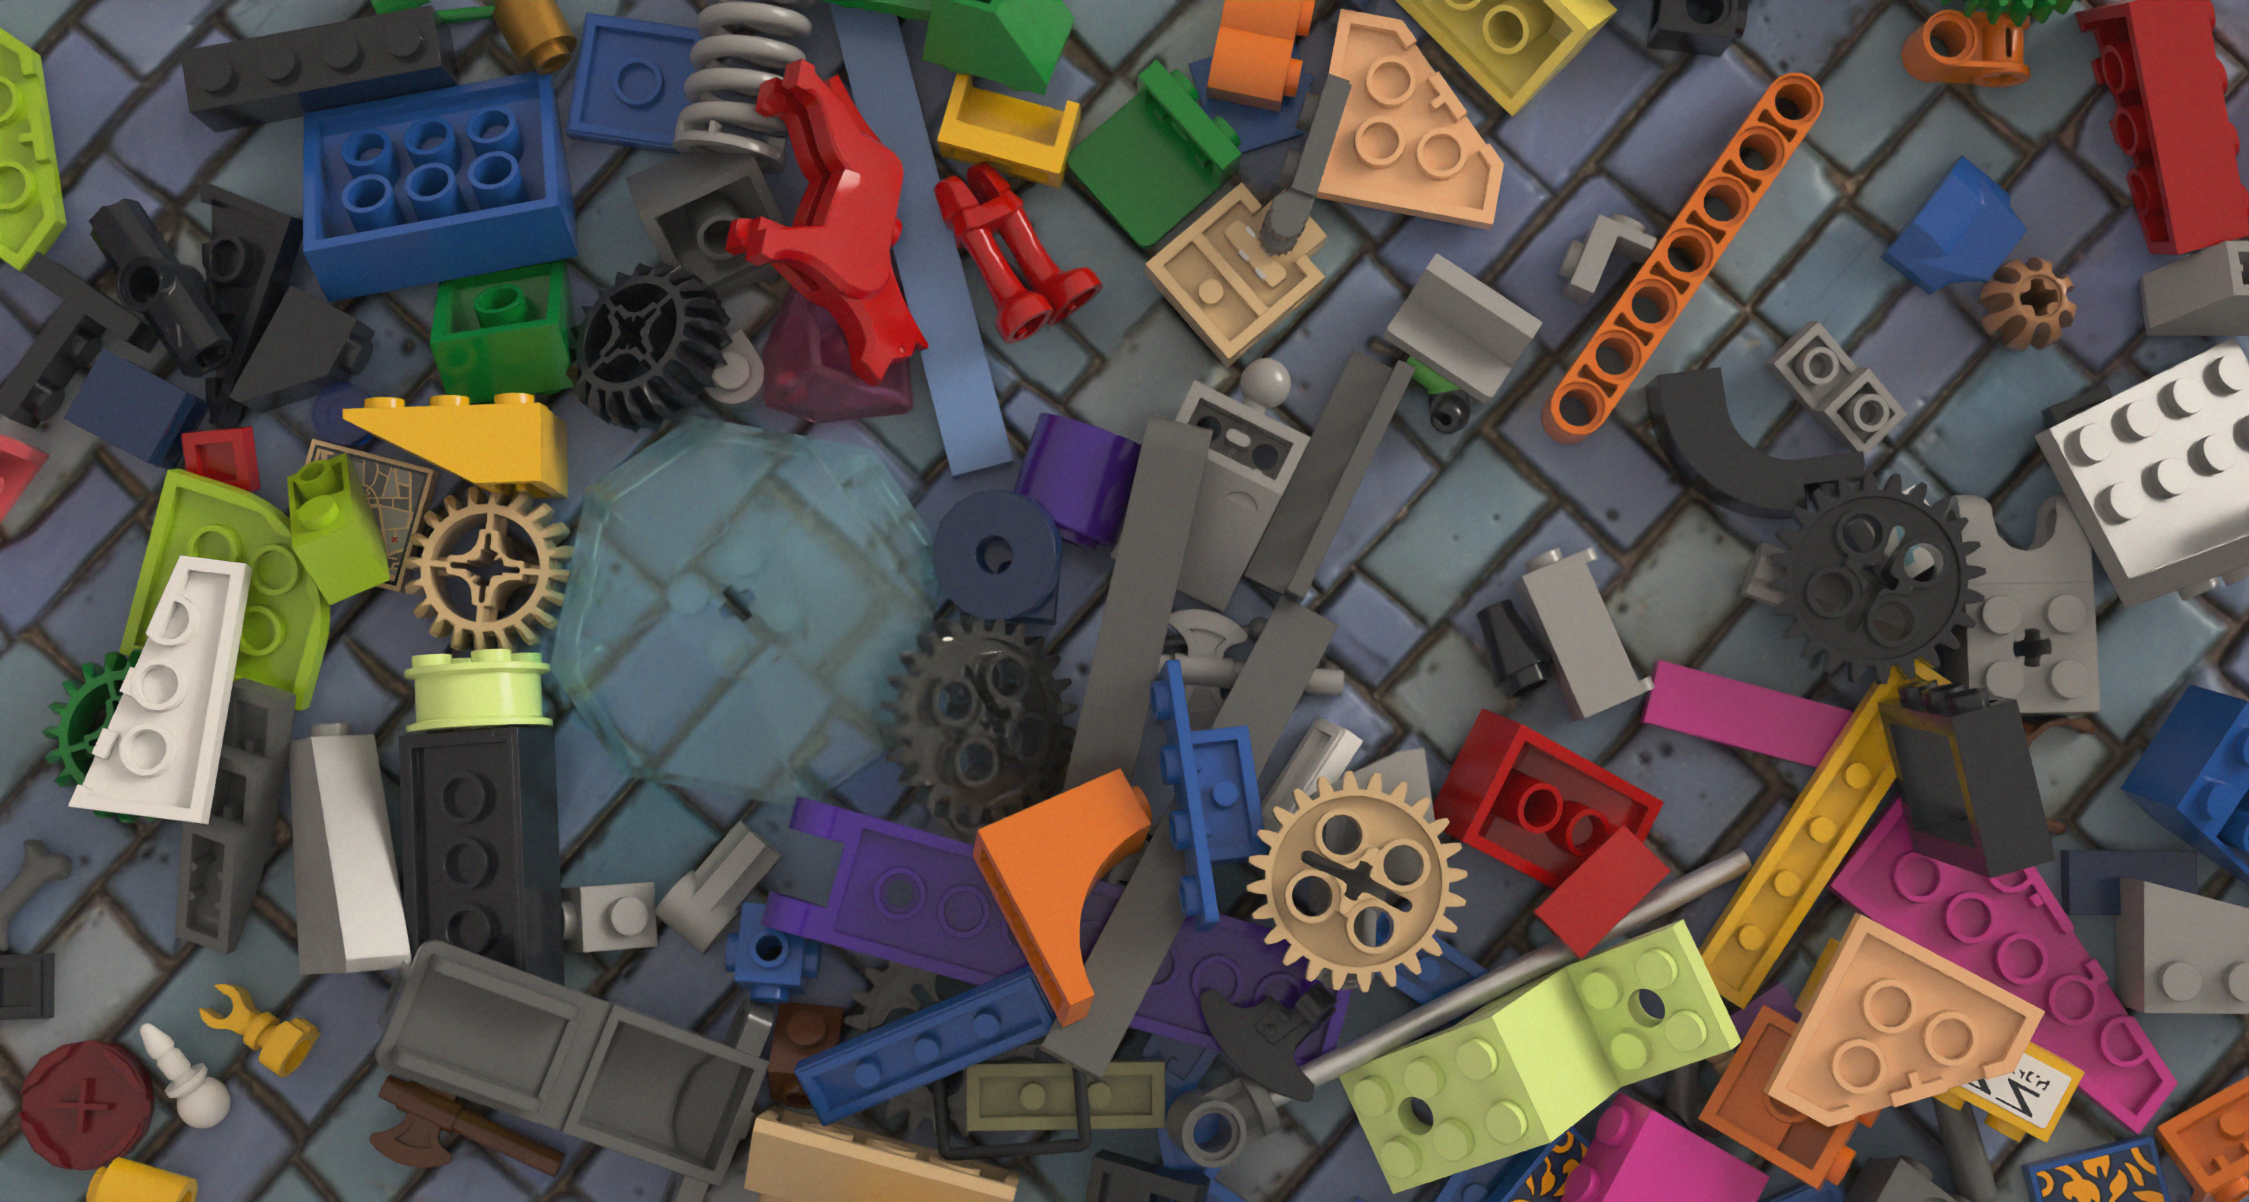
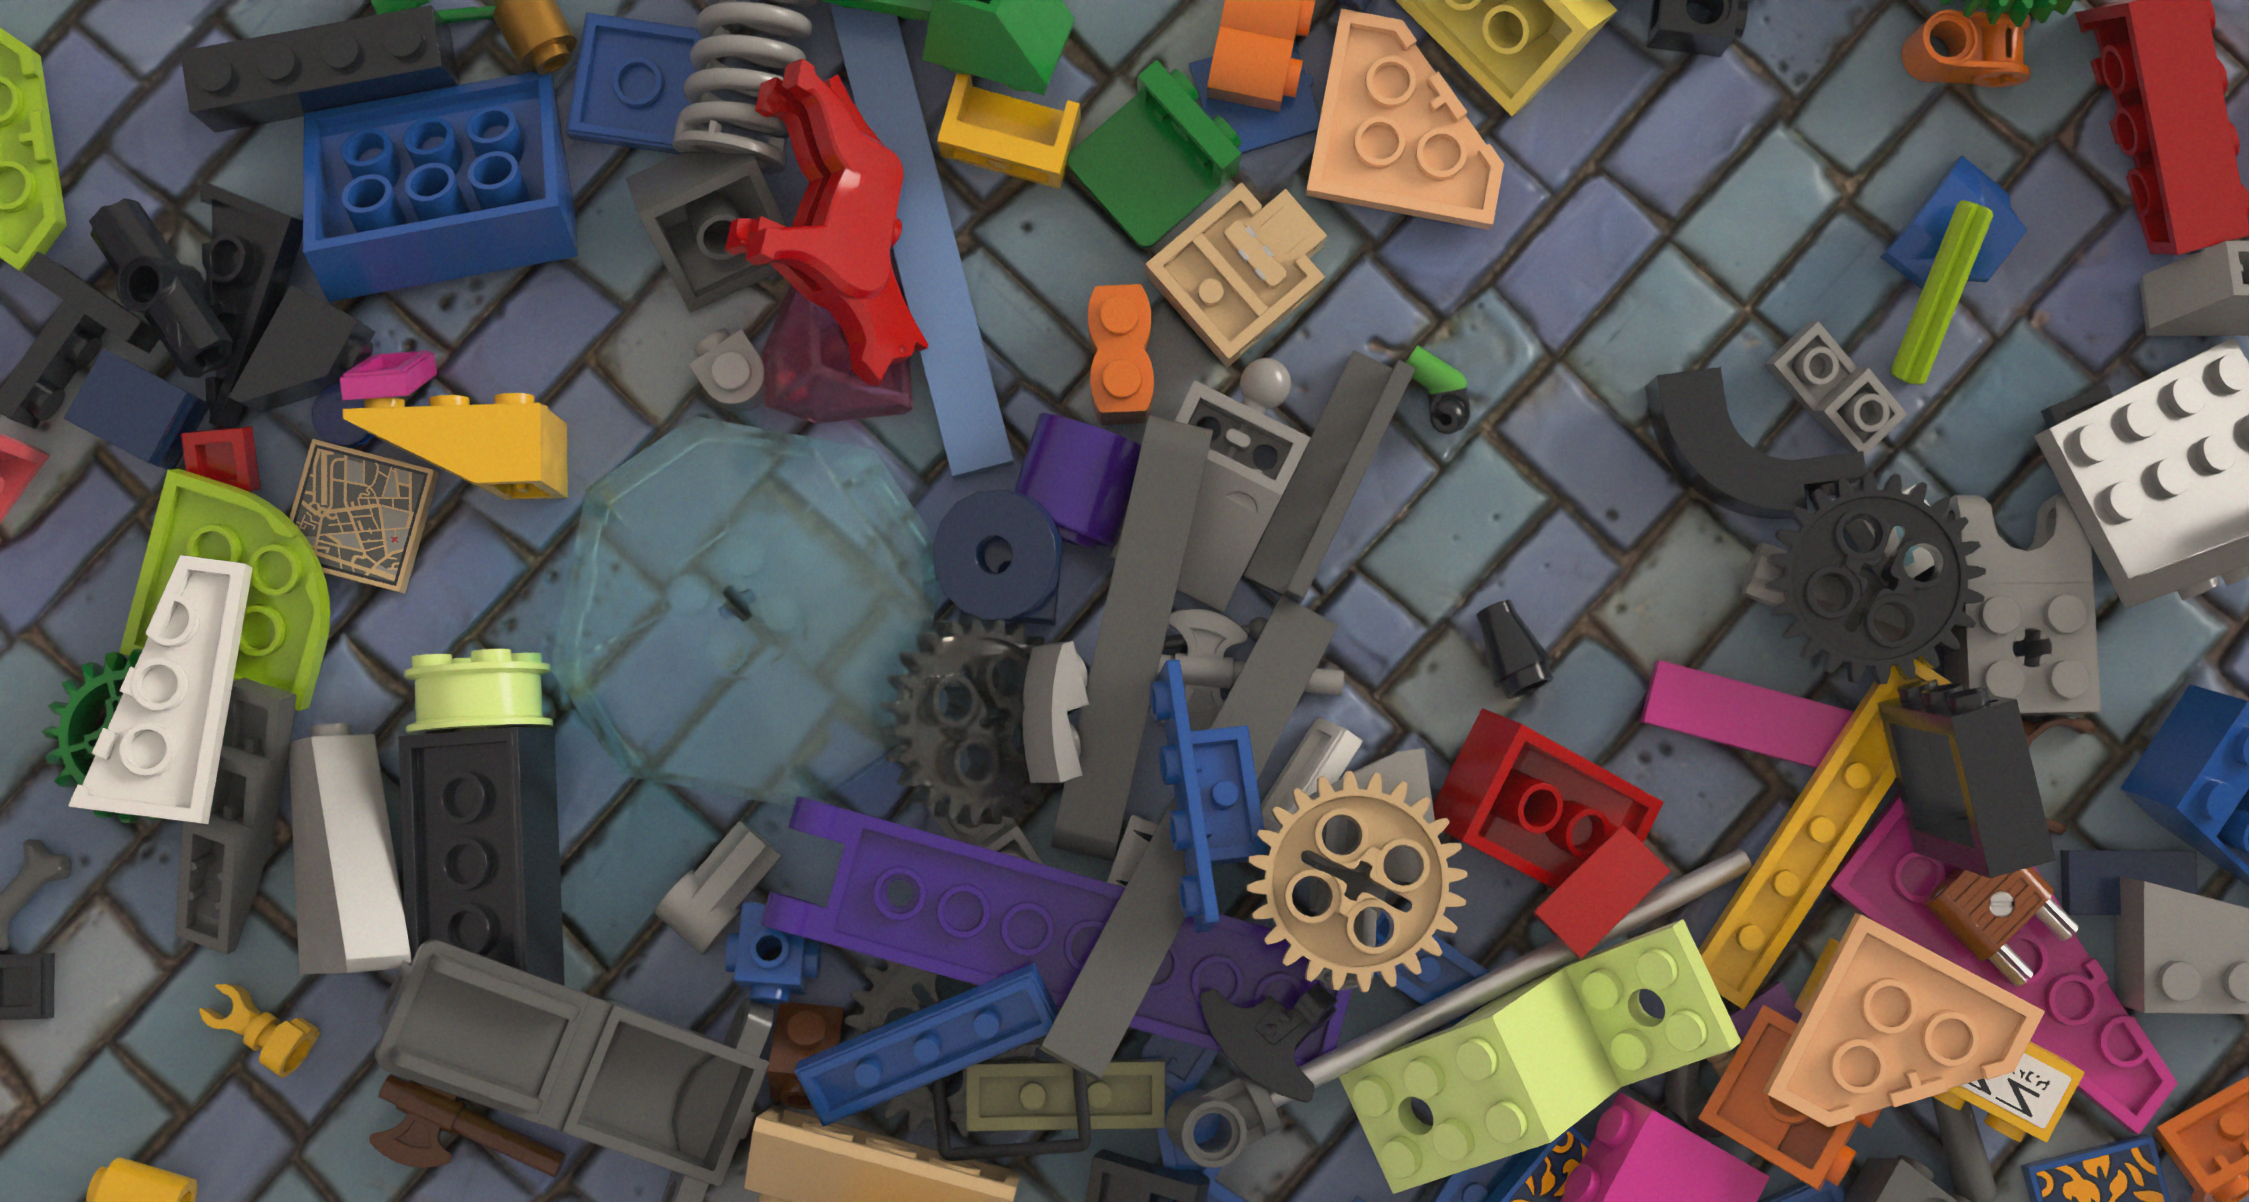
(86, 1105): dark red tile -> none
(200, 1098): white bar -> none
(335, 529): lime slope -> none
(388, 375): none -> dark pink tile
(493, 541): tan gear -> none
(505, 332): green slope -> none
(608, 917): light grey bracket -> none
(648, 347): black gear -> none
(993, 209): red piece -> none
(1048, 864): orange arch -> none
(1051, 688): none -> light grey slope
(1120, 341): none -> orange brick
(1304, 168): dark grey hinge -> none
(1462, 329): light grey panel -> none
(1577, 633): light grey brick -> none
(1586, 260): light grey bracket -> none
(1698, 234): orange beam -> none
(1941, 292): none -> lime axle
(1991, 910): none -> dark orange piece
(2027, 284): medium nougat piece -> none

